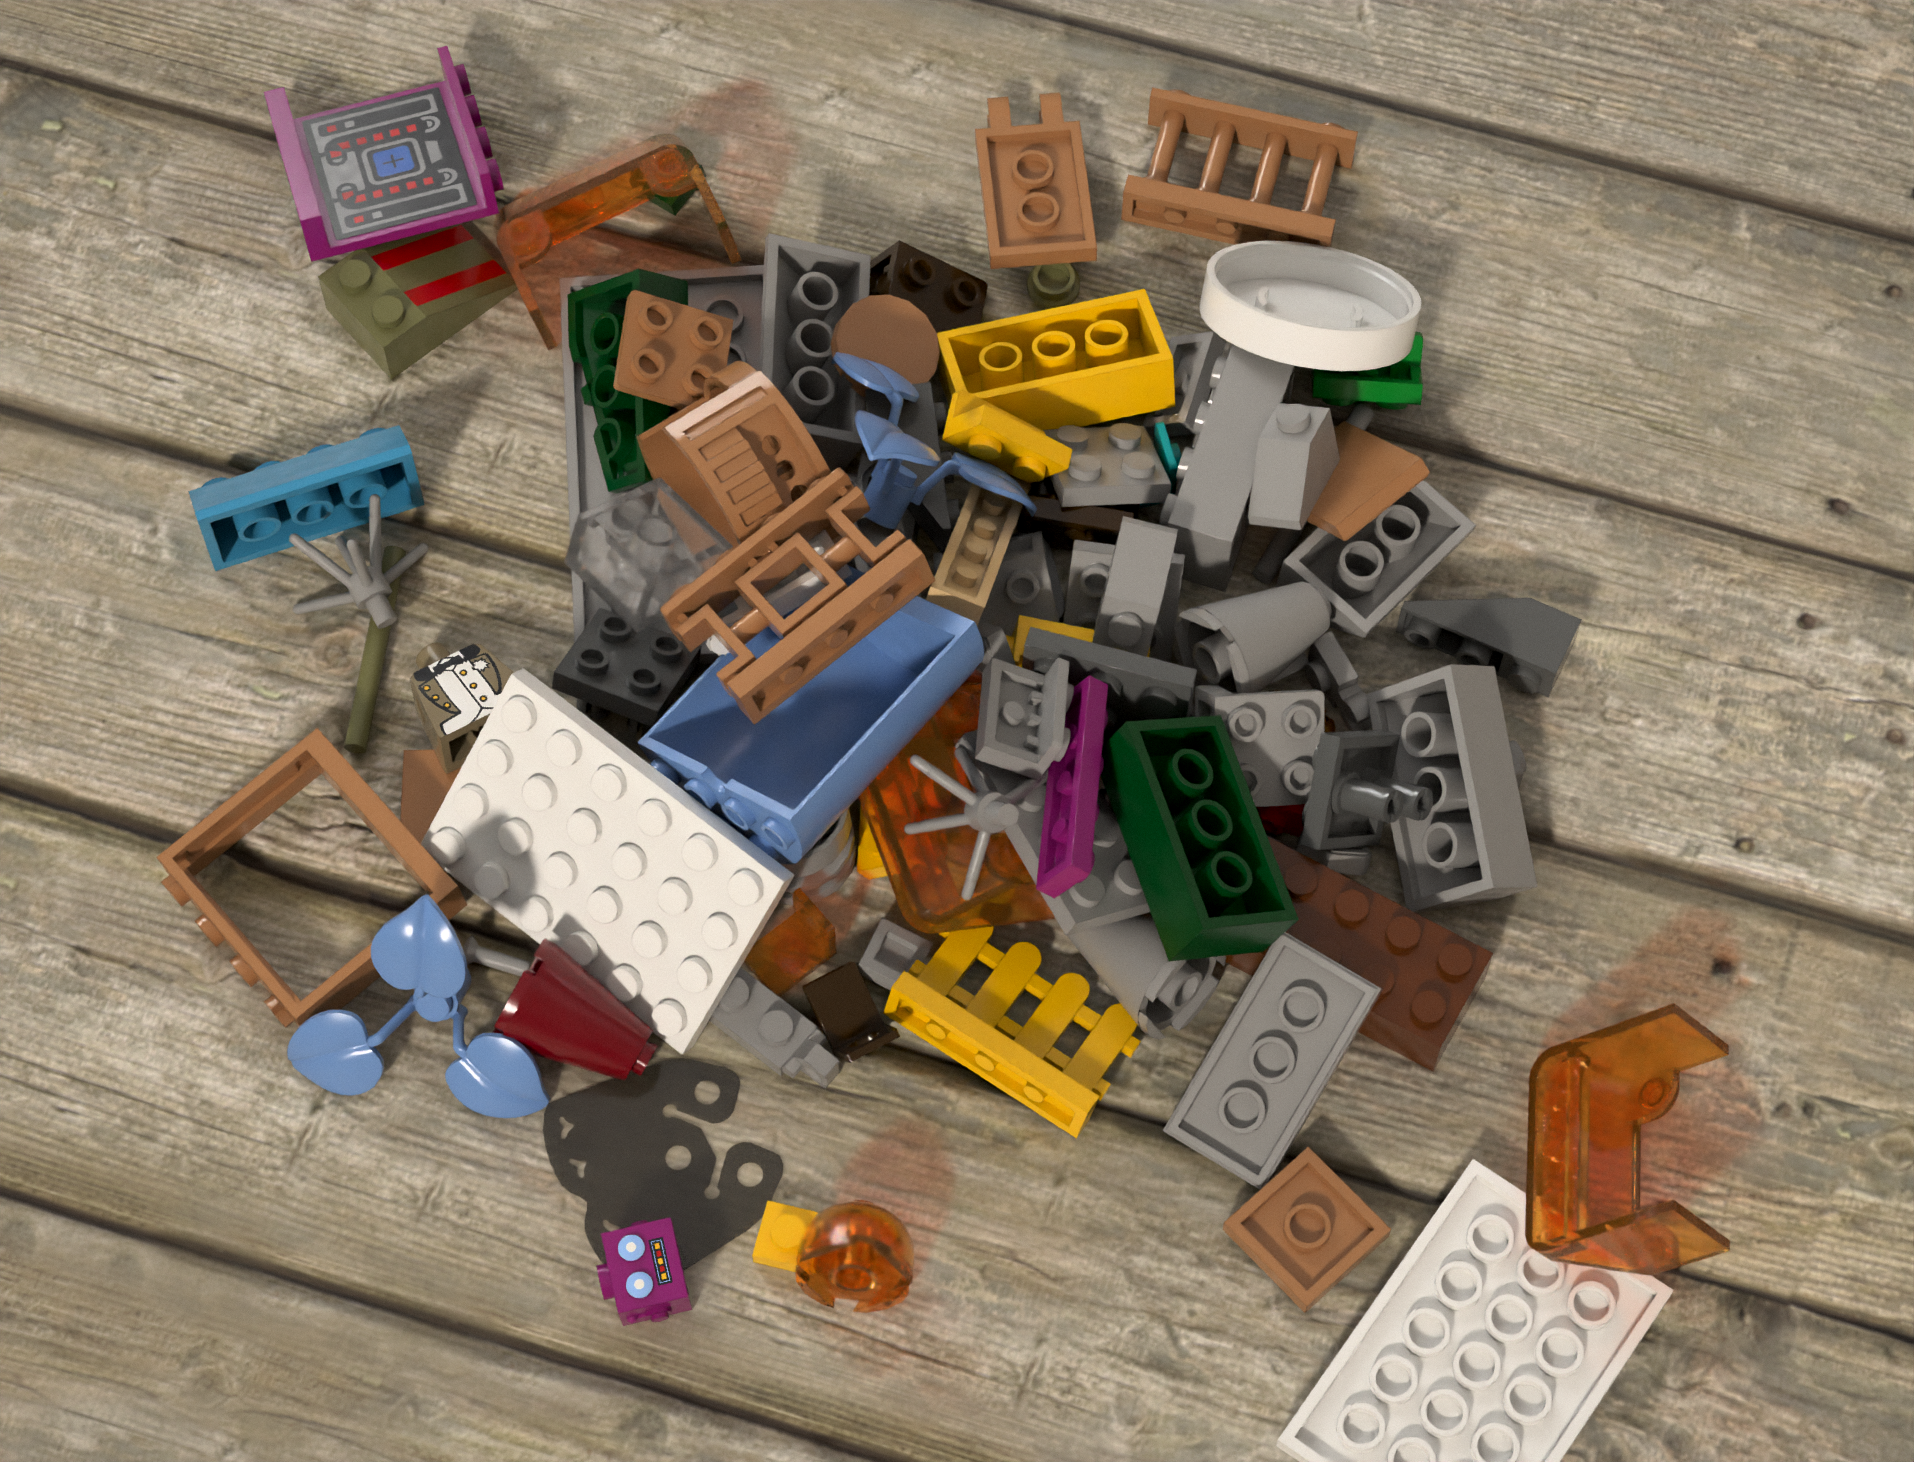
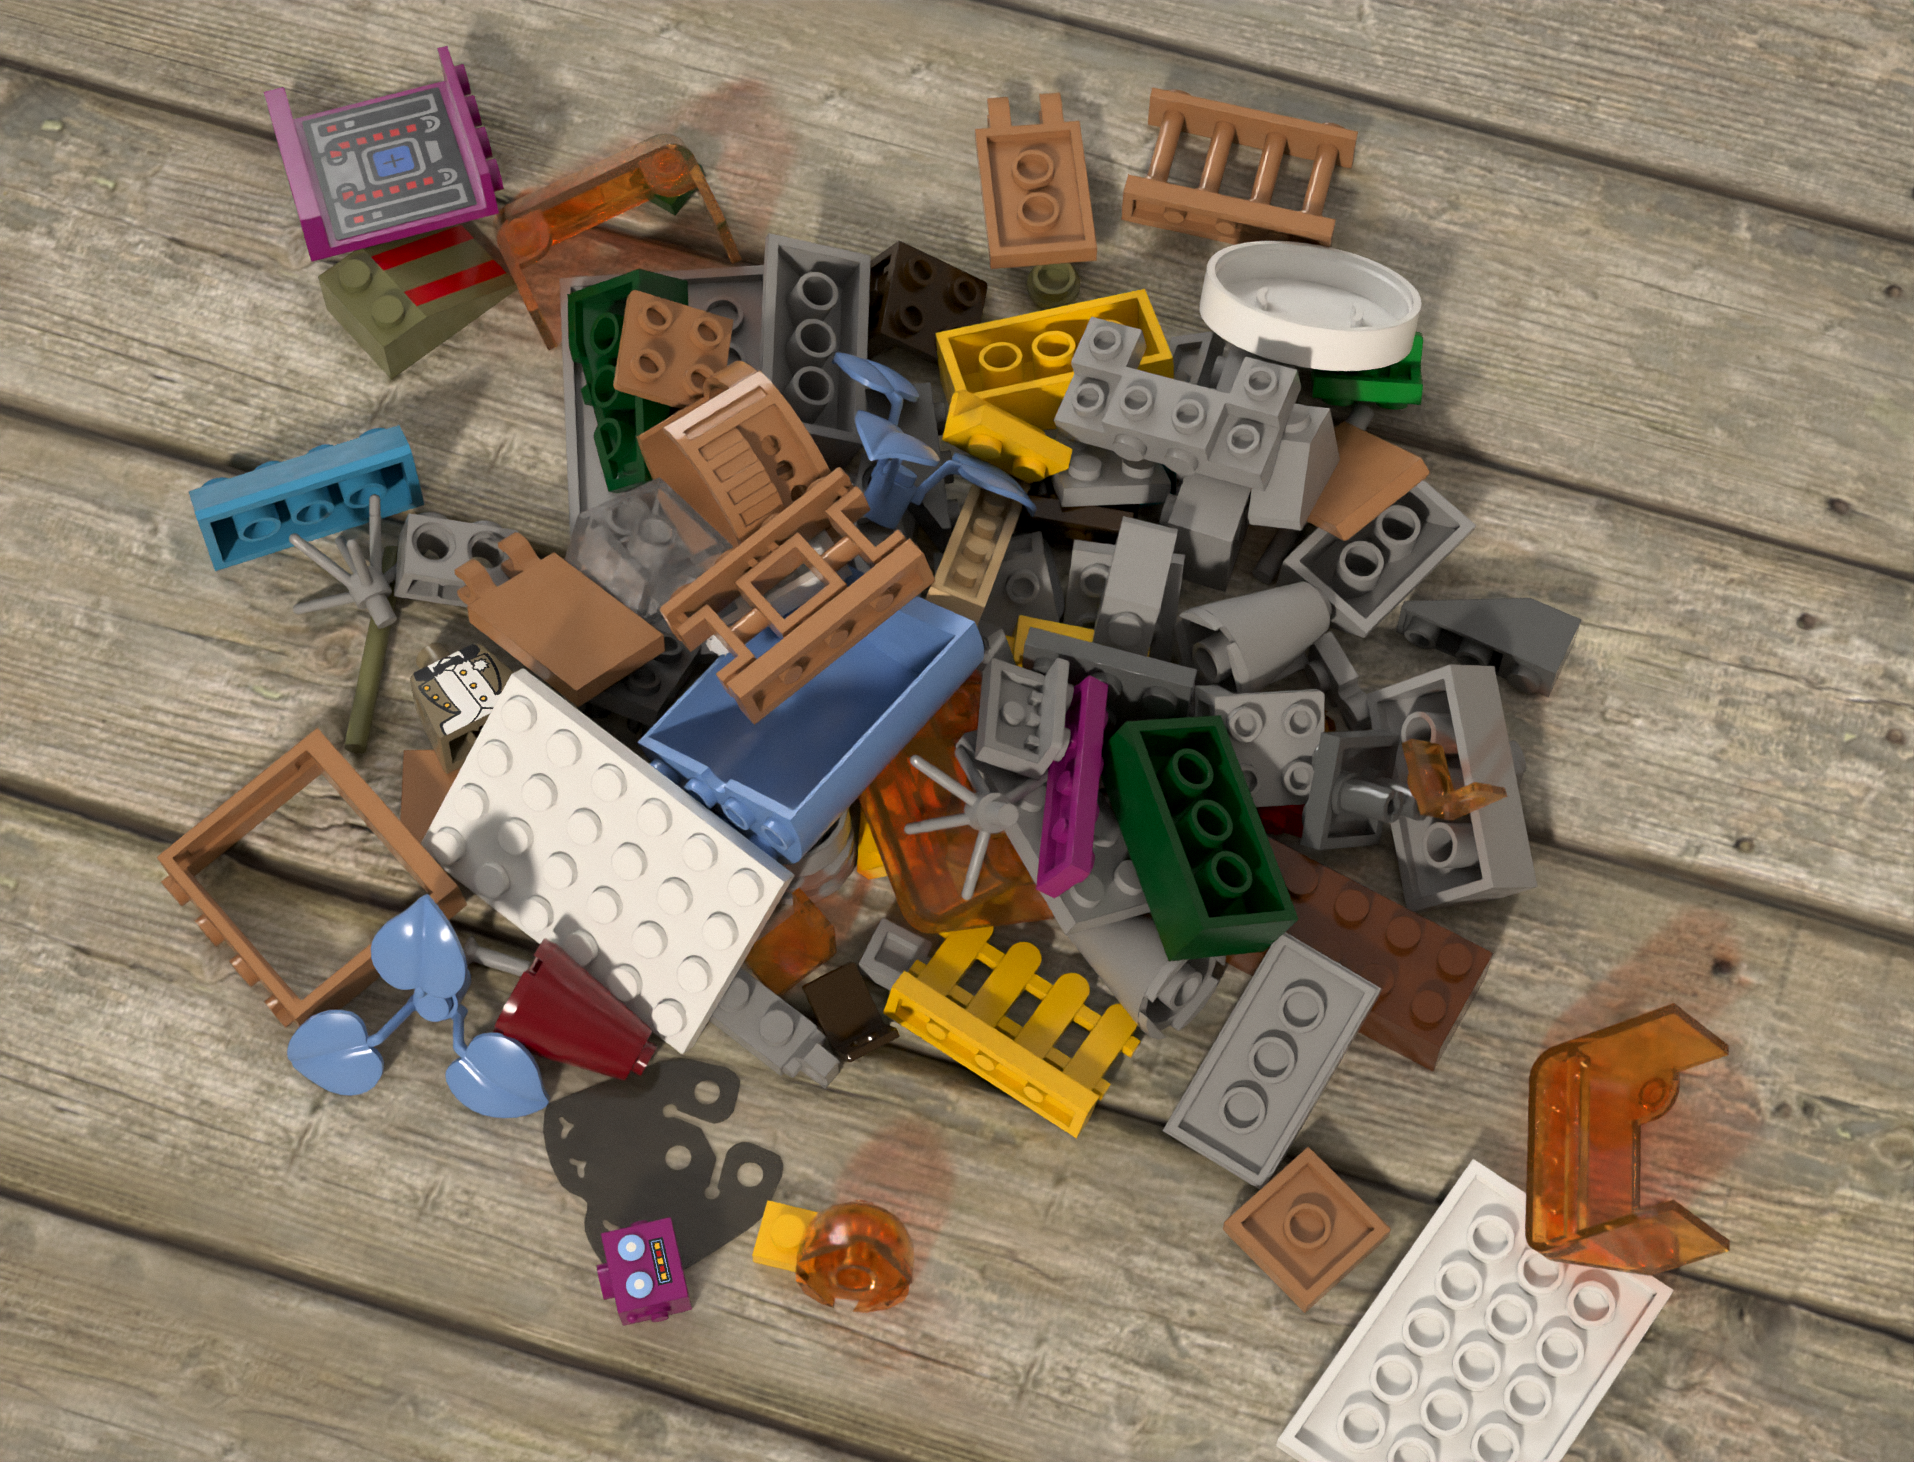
(454, 544): none -> light grey brick
(557, 621): none -> medium nougat tile
(890, 334): medium nougat tile -> none
(1172, 420): none -> light grey bracket
(1342, 860): light grey tile -> none
(1433, 788): none -> clear orange bracket

